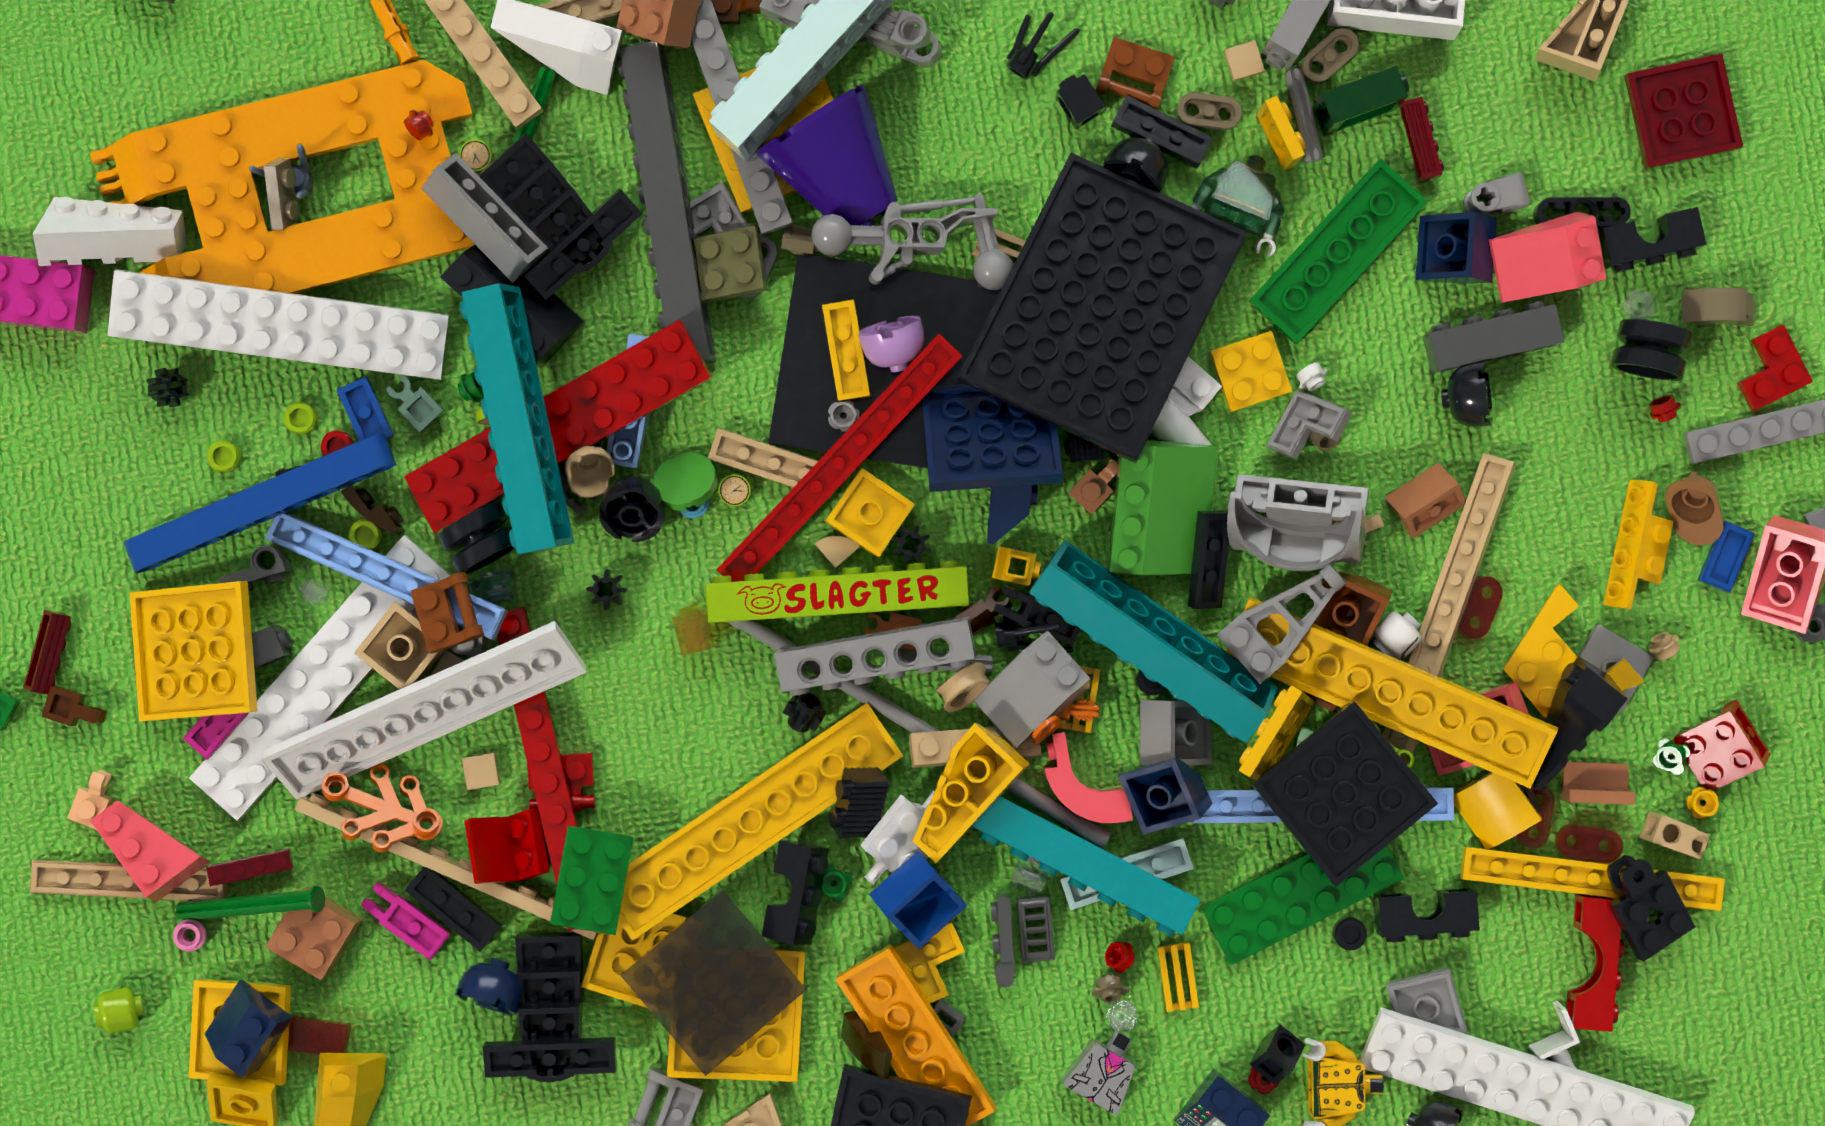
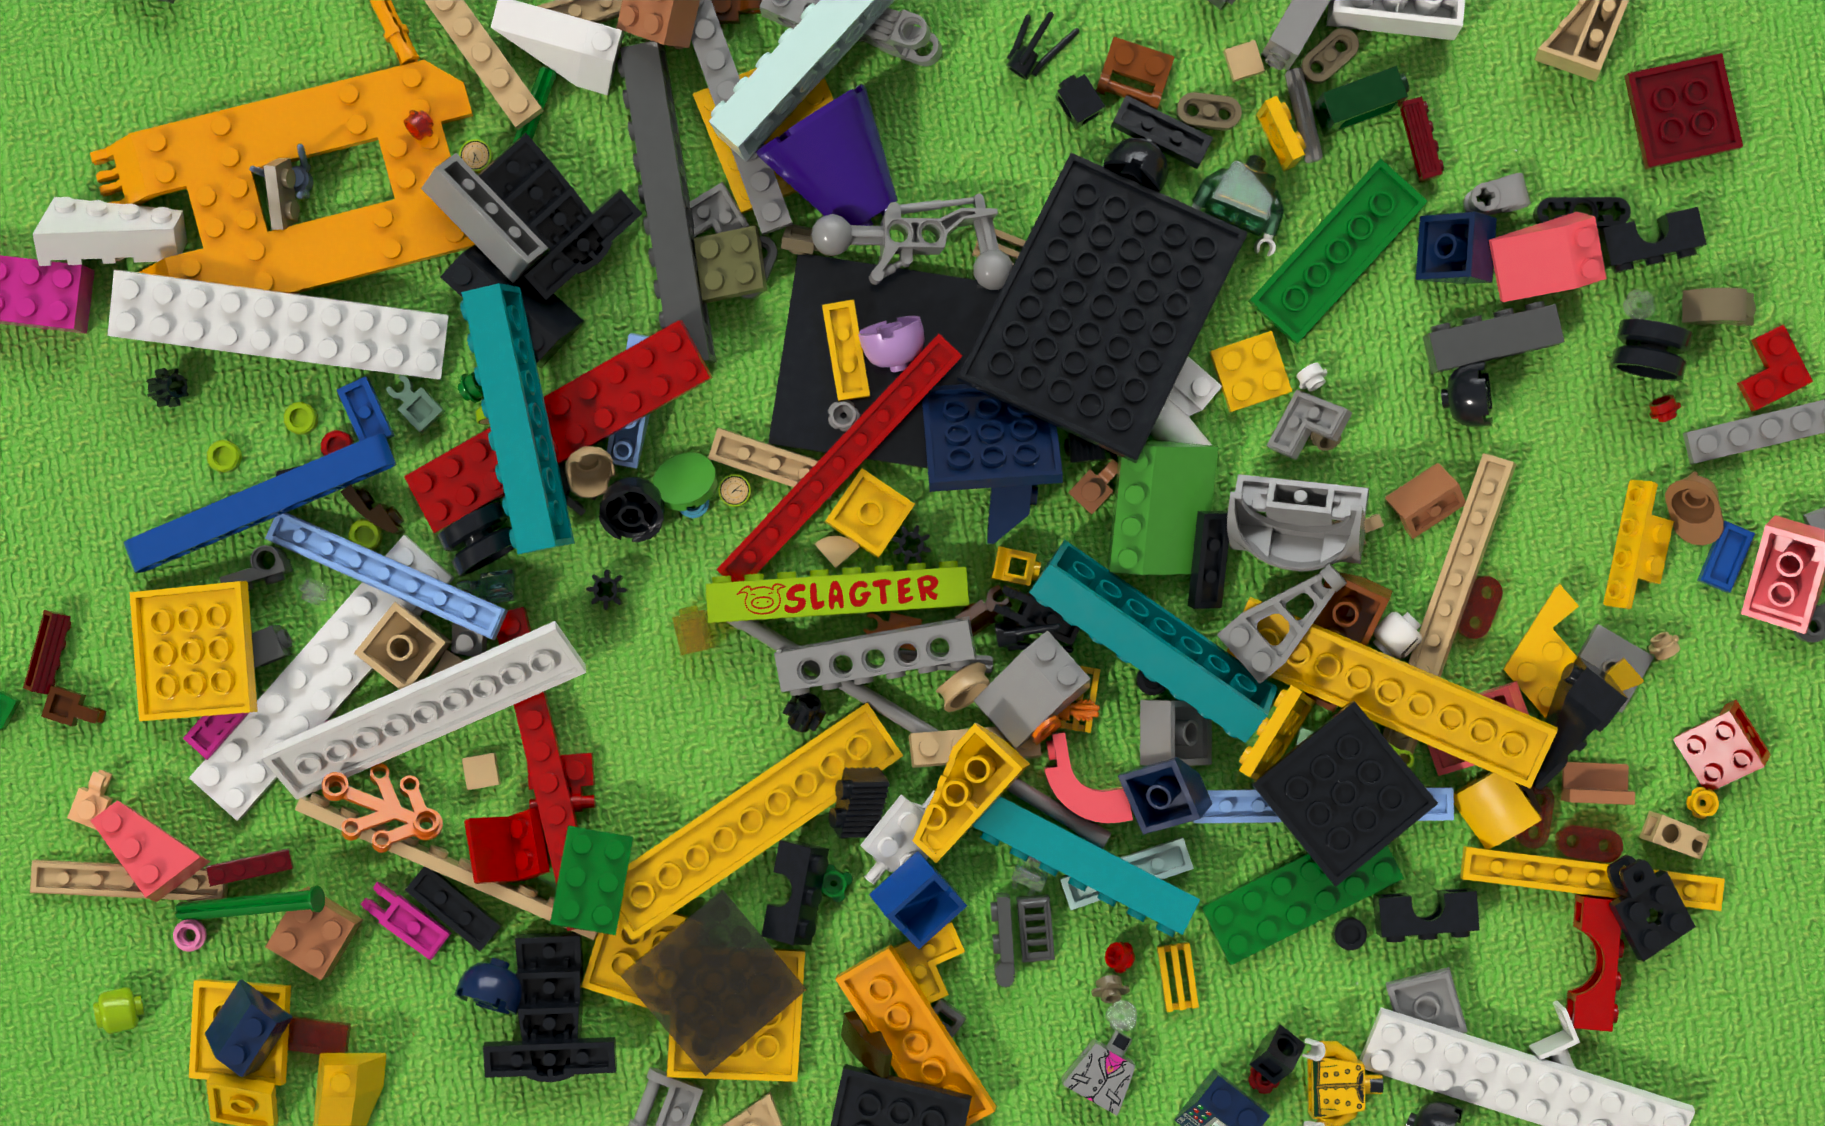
(438, 617): dark orange plate -> none
(1662, 758): plate -> none

